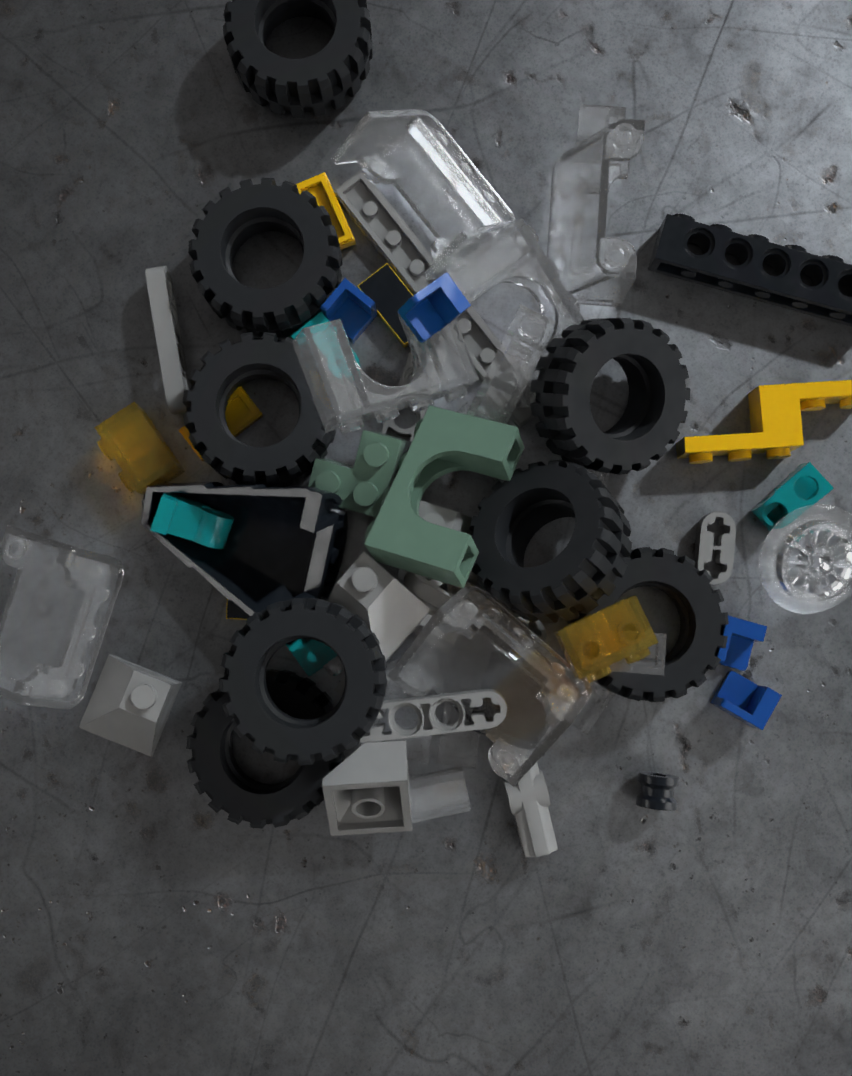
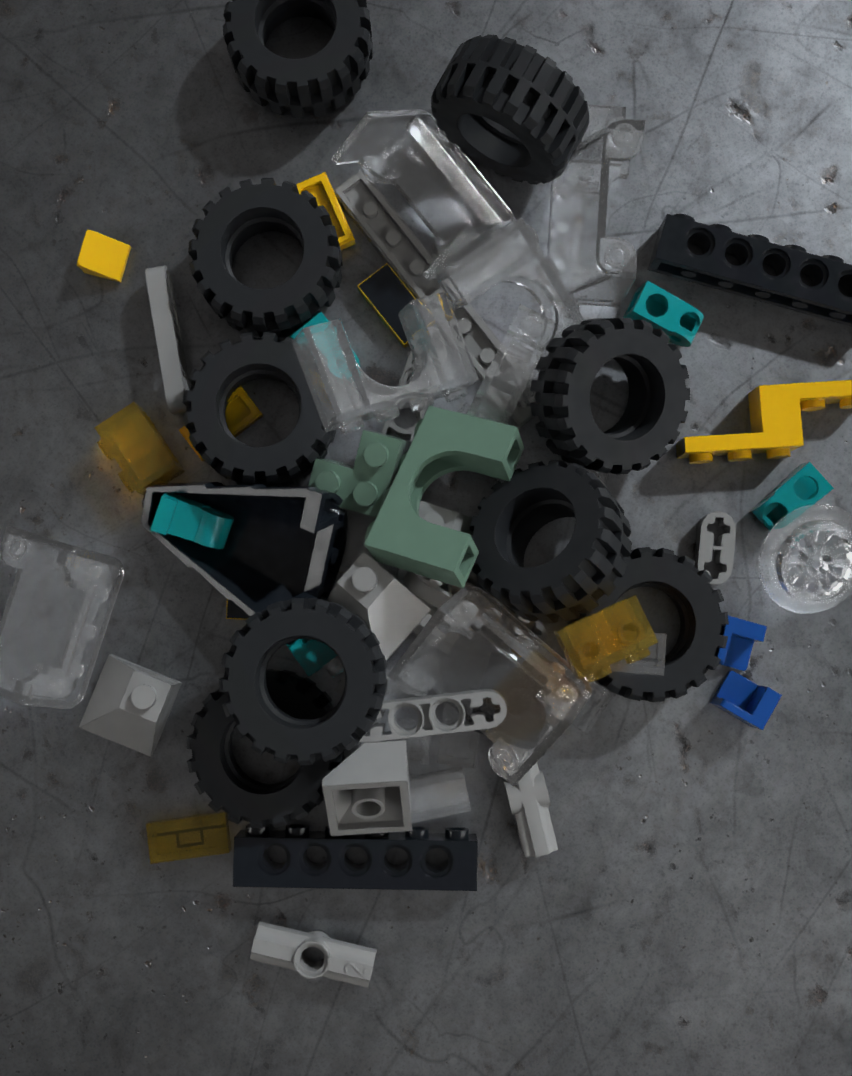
(103, 256): none -> yellow slope
(188, 837): none -> clear yellow tile
(255, 869): none -> black brick
(286, 949): none -> light grey piece
(350, 306): blue panel -> none
(434, 307): blue panel -> none
(510, 109): none -> black tyre
(657, 791): black wheel -> none
(666, 313): none -> teal leg

